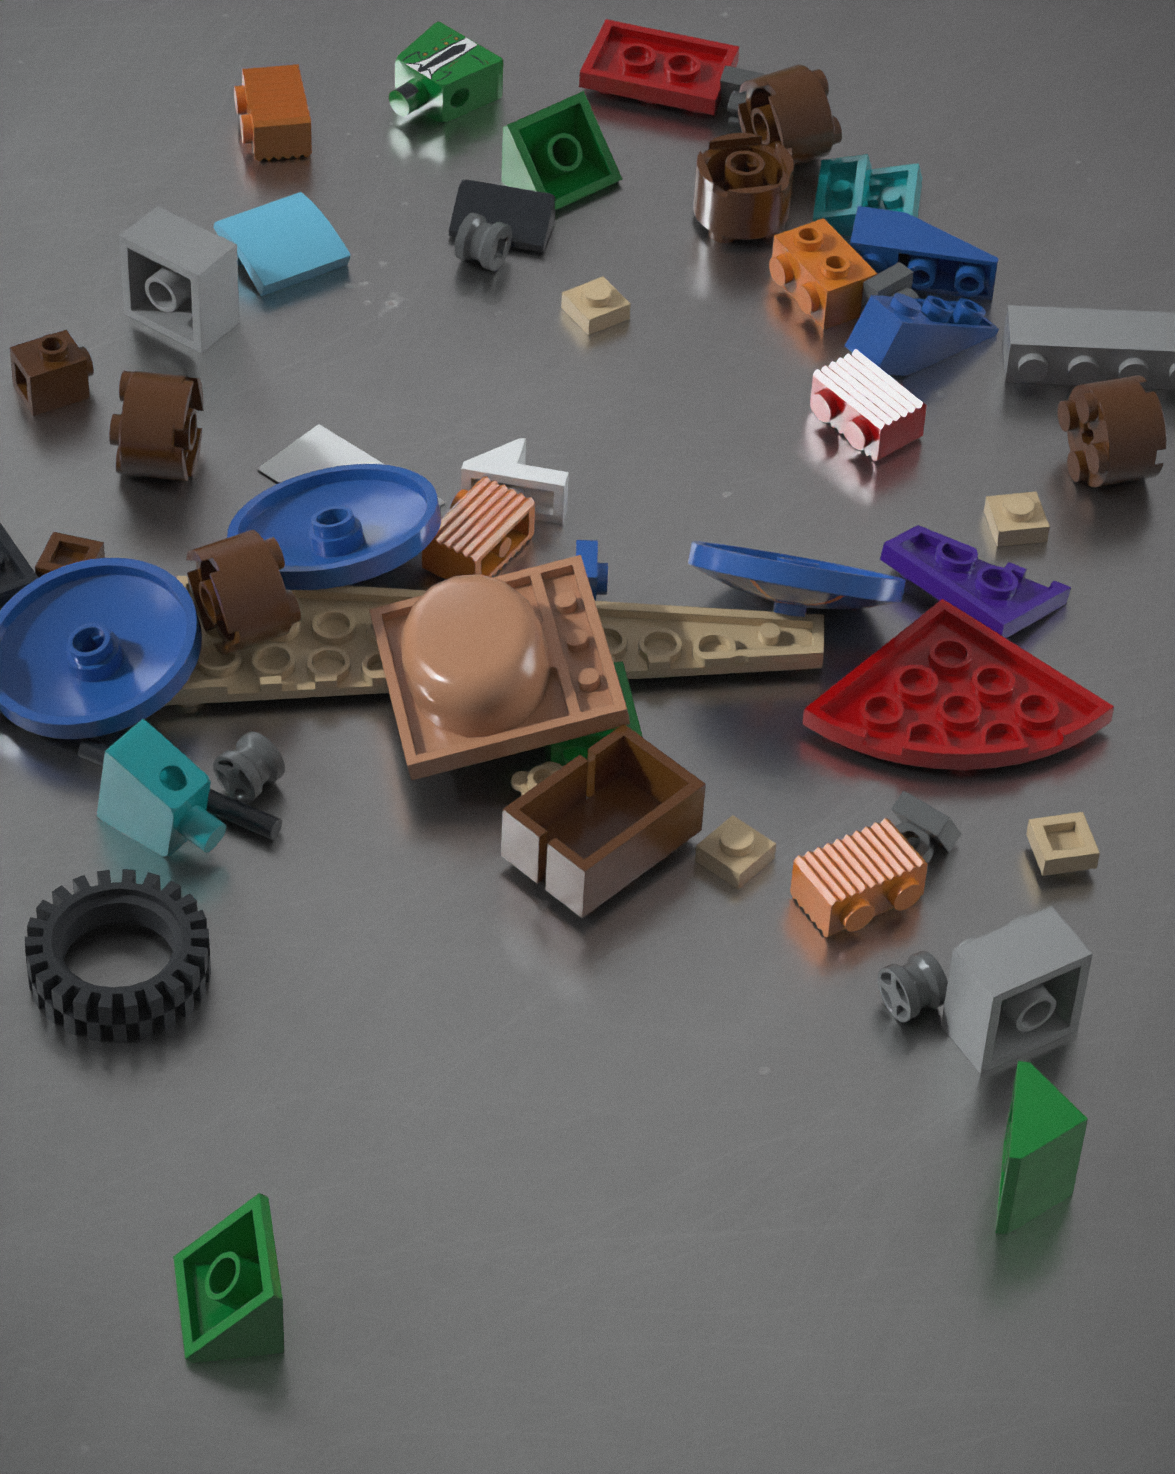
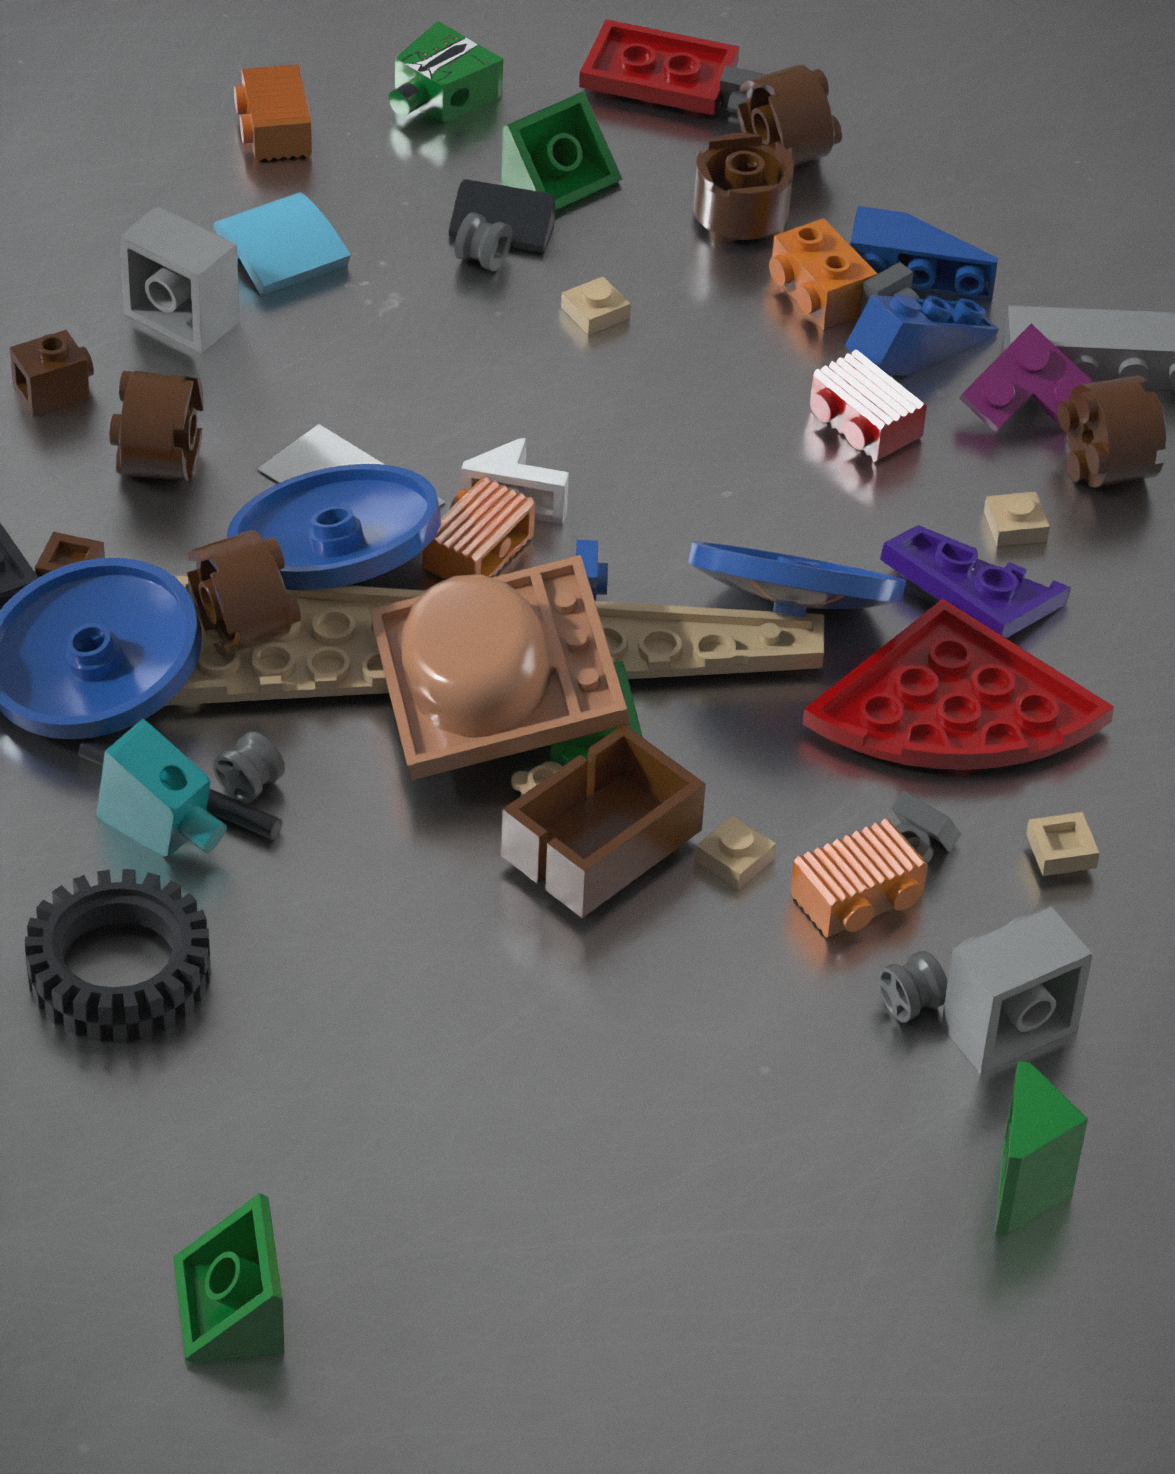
(853, 183): teal slope -> none
(1023, 371): none -> magenta plate

